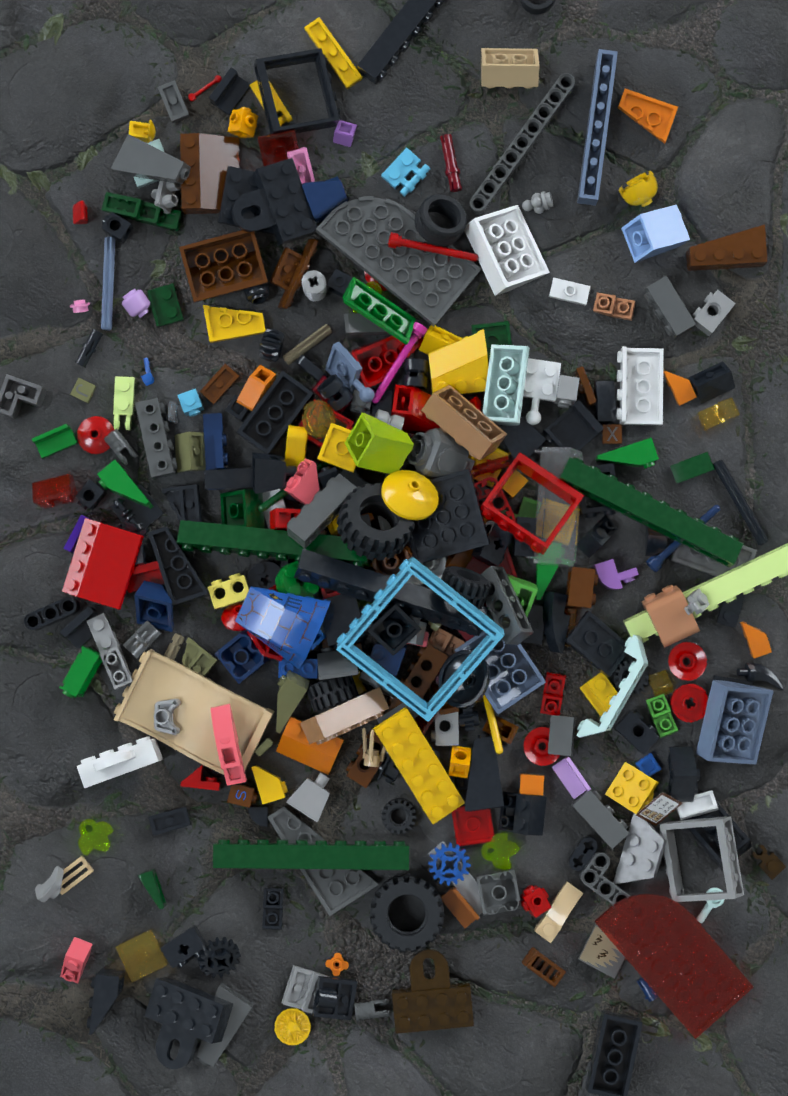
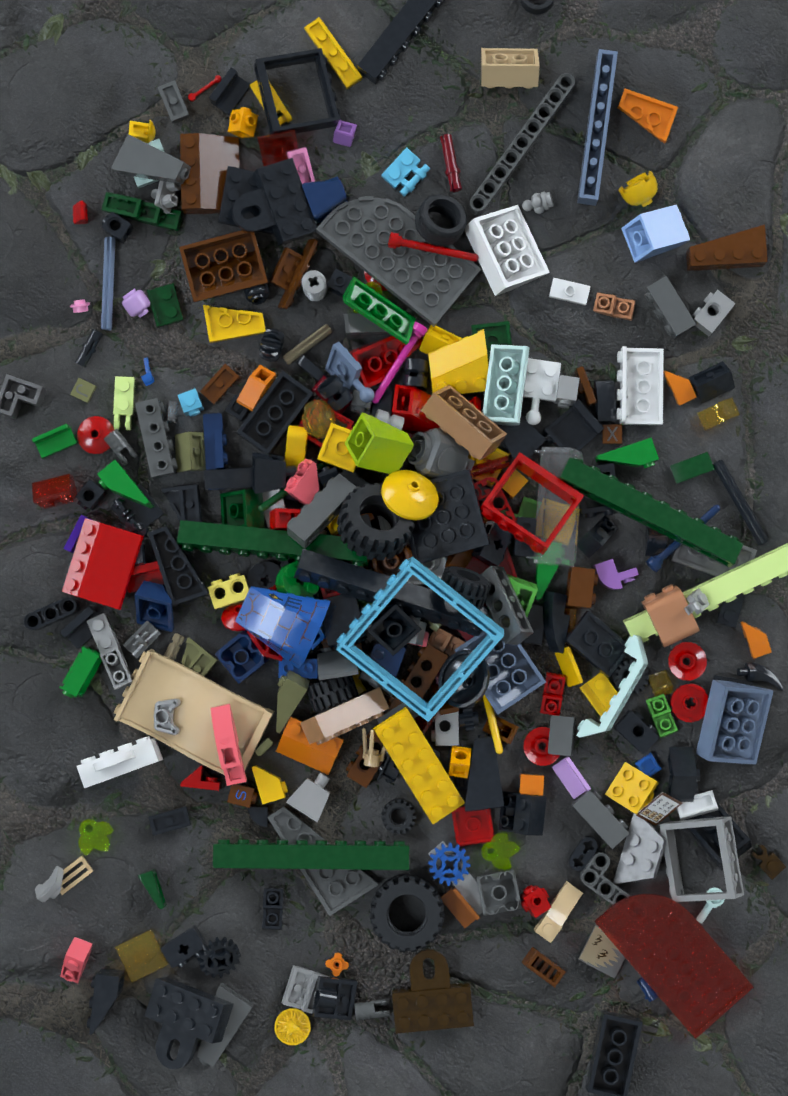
(569, 667): none -> yellow slope

